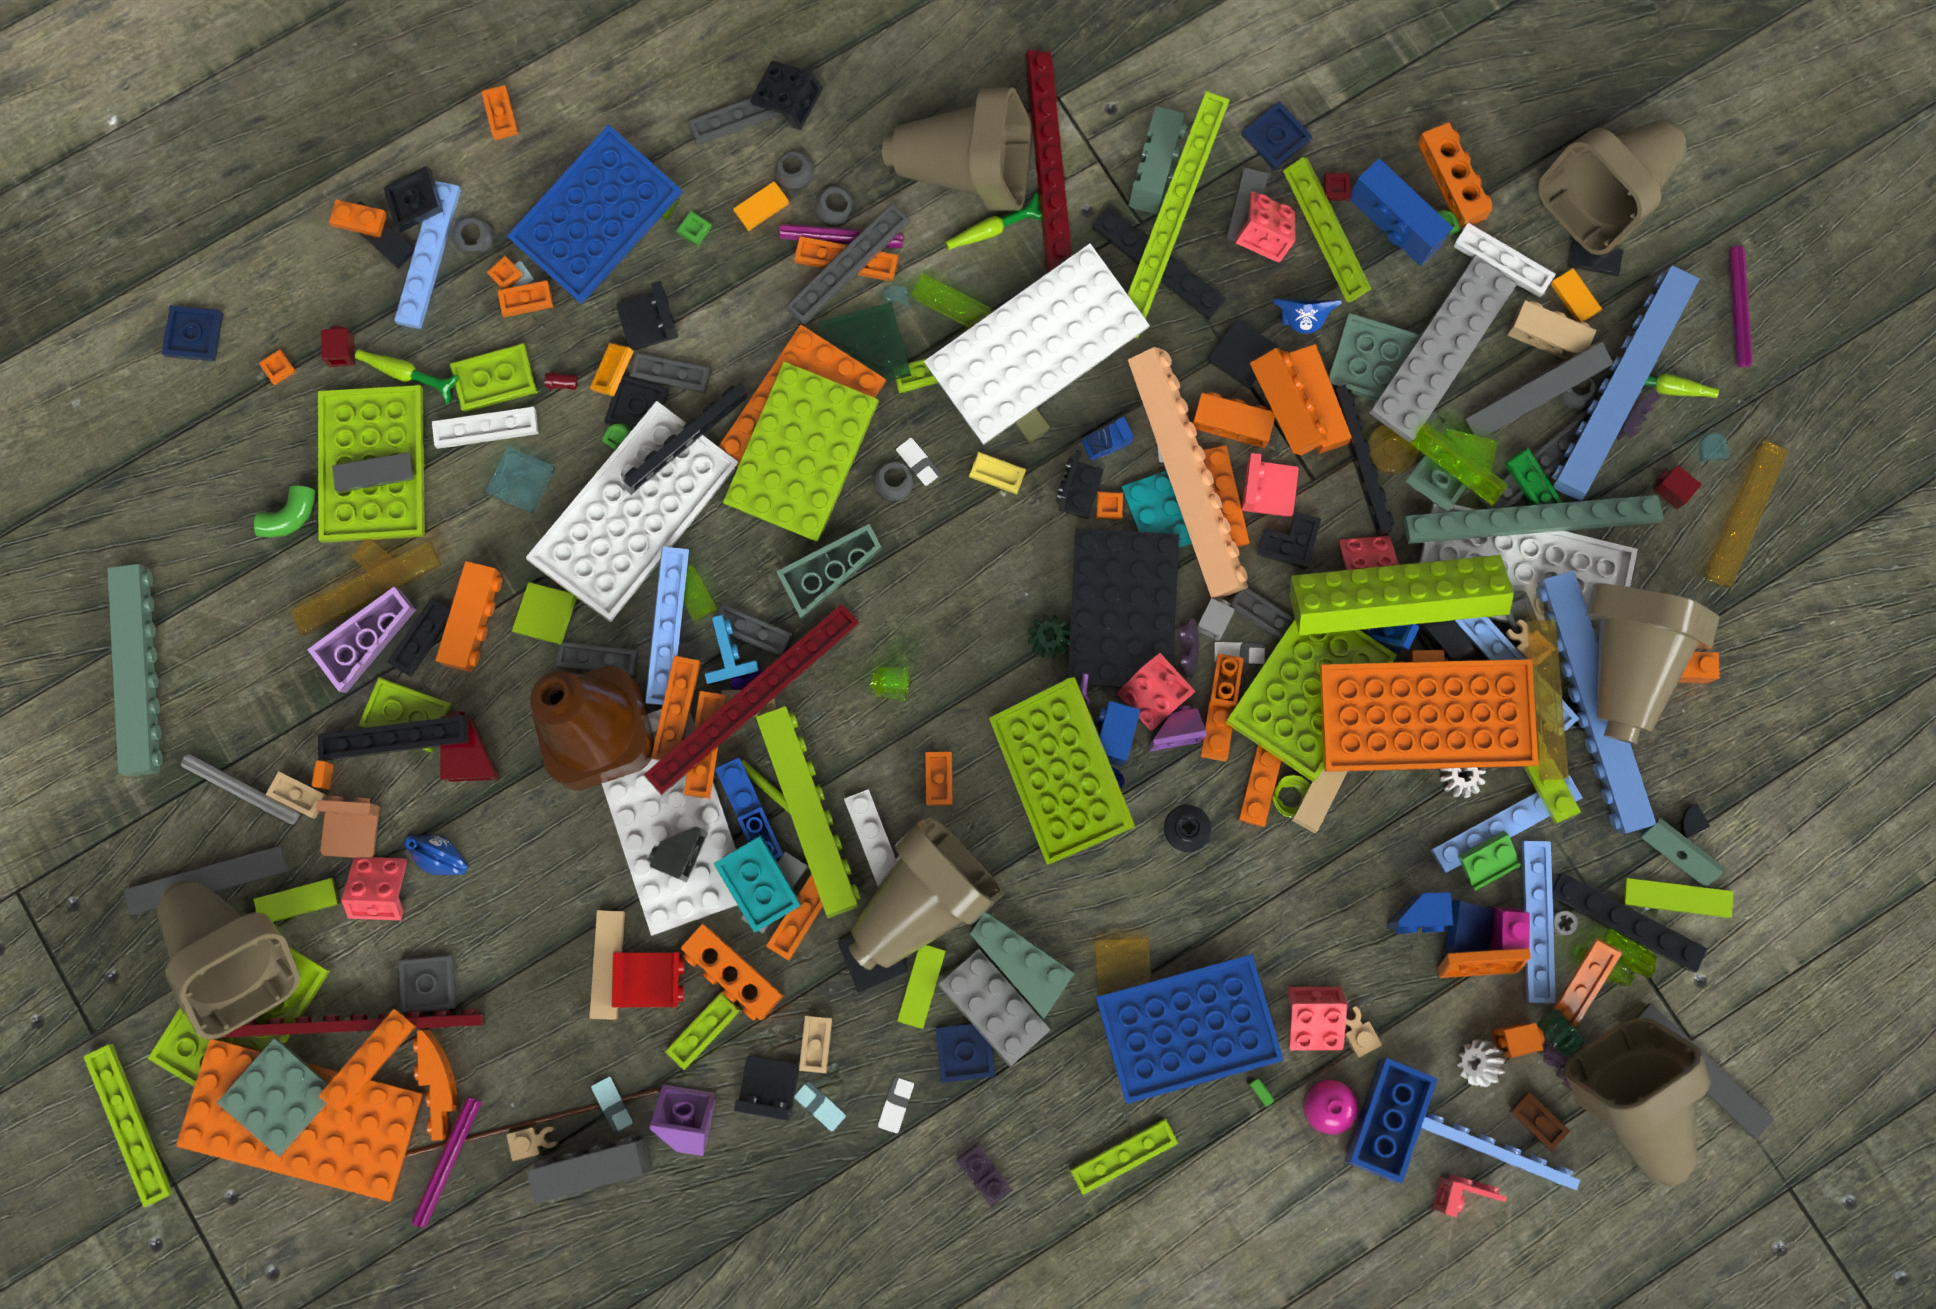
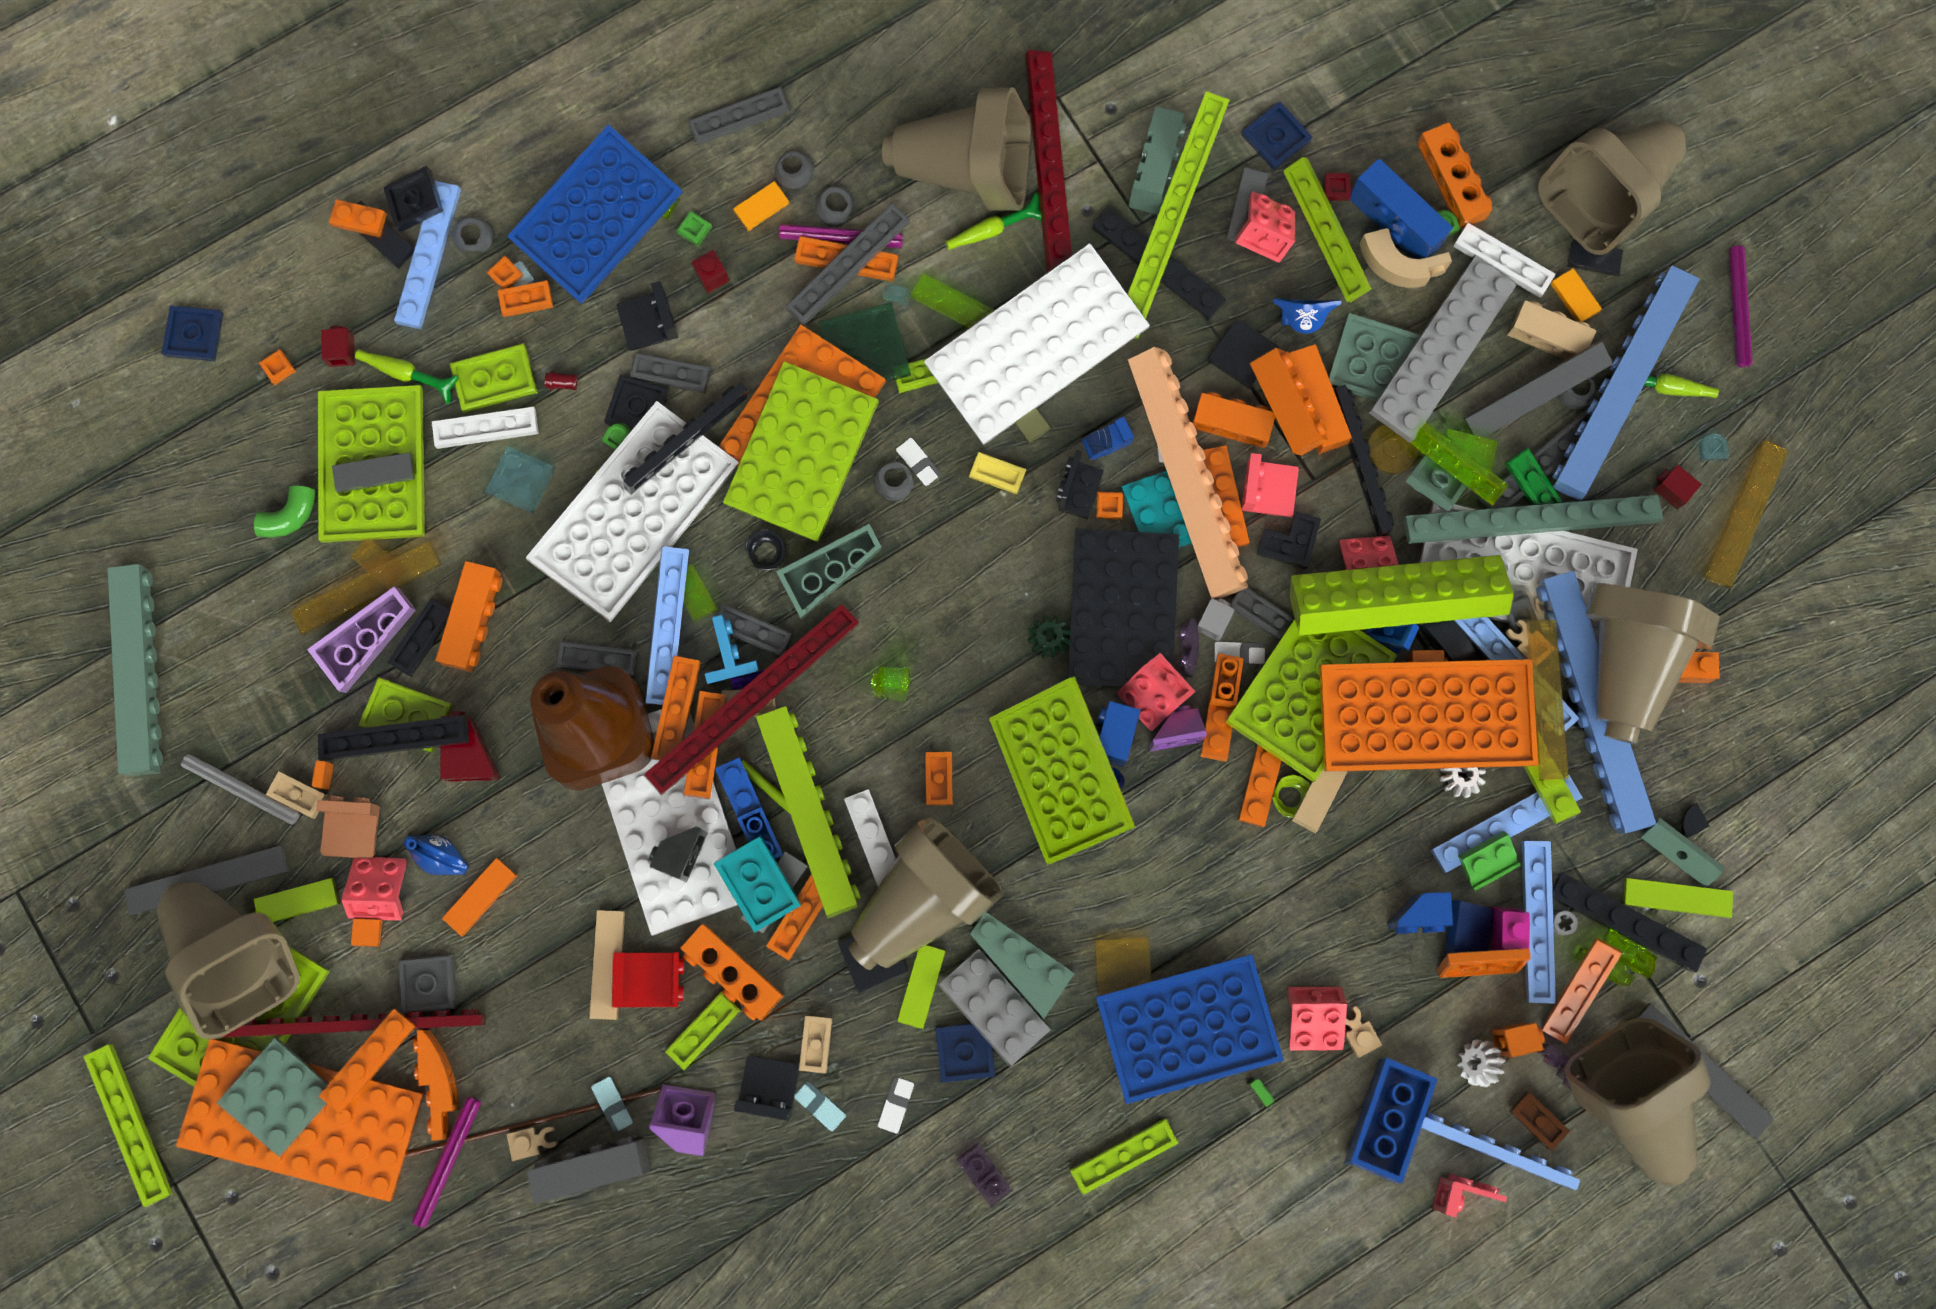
(366, 932): none -> orange tile
(479, 897): none -> orange tile
(499, 112): orange plate -> none
(544, 613): lime tile -> none
(611, 369): light orange tile -> none
(710, 271): none -> dark red brick
(768, 536): none -> black piece
(787, 92): black bracket -> none
(1083, 688): medium lavender hand -> none
(1178, 836): black piece -> none
(1330, 1107): dark pink cylinder -> none
(1396, 268): none -> tan arch
(1561, 1032): clear green gear -> none
(1637, 415): clear purple slope -> none

